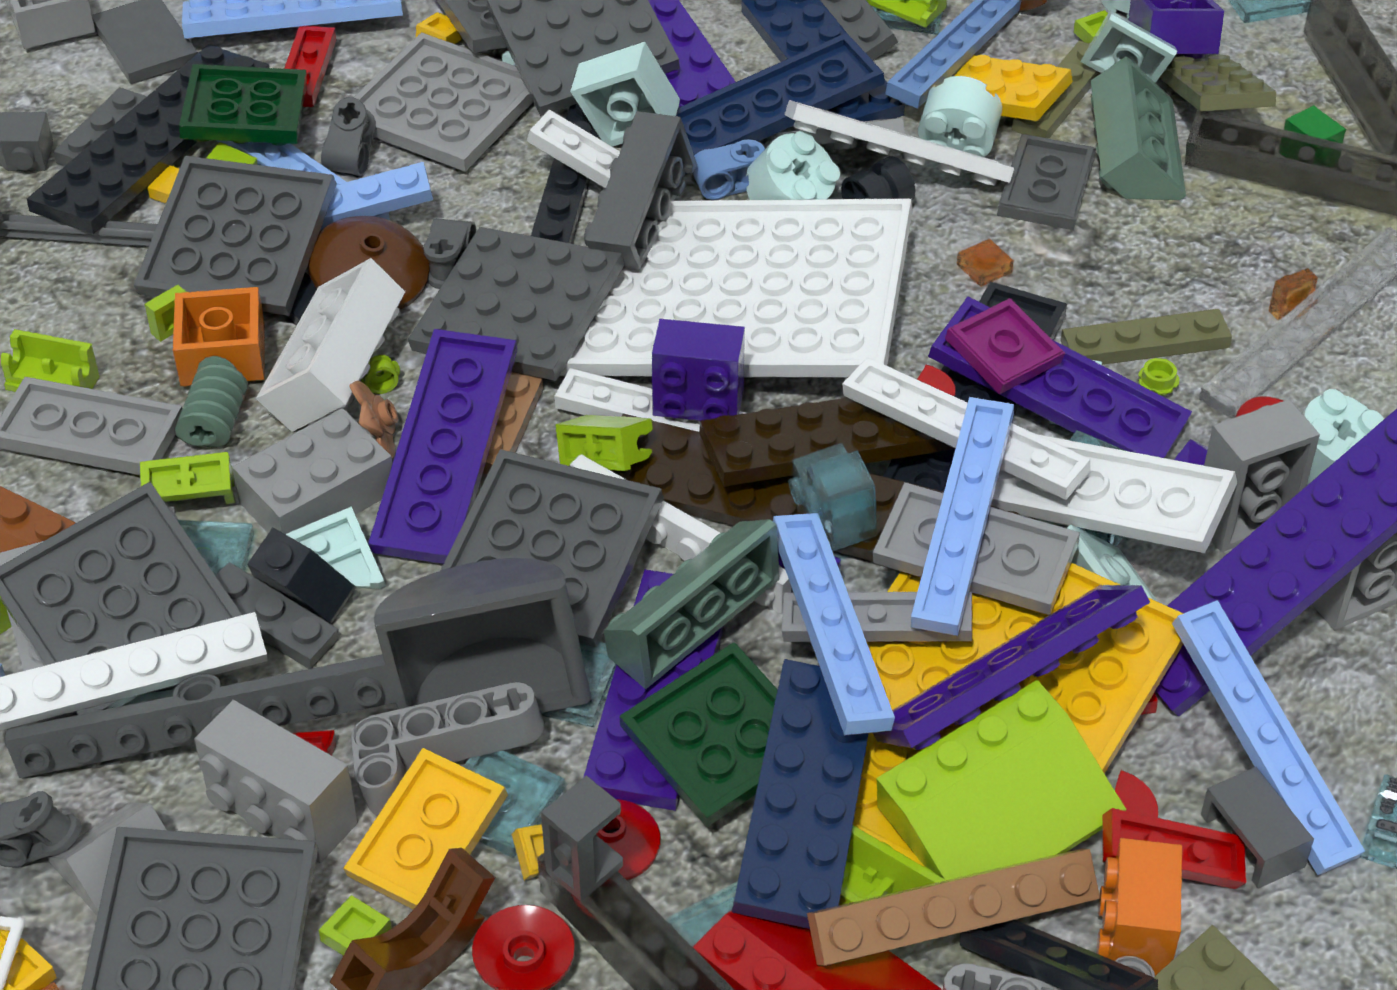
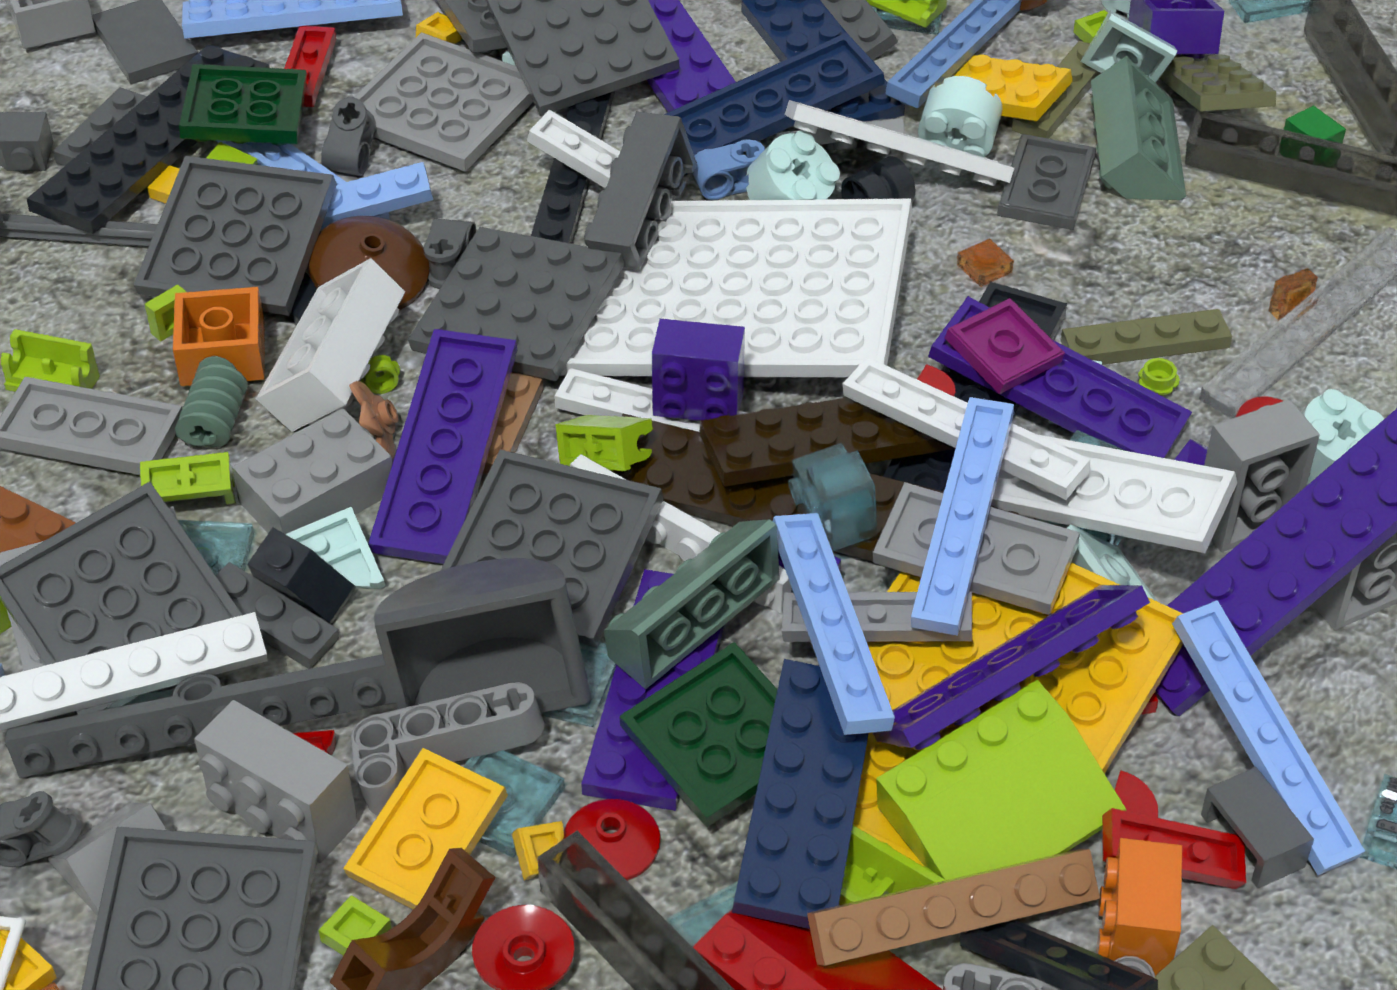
(570, 840): dark grey panel -> none
(618, 86): light aqua brick -> none

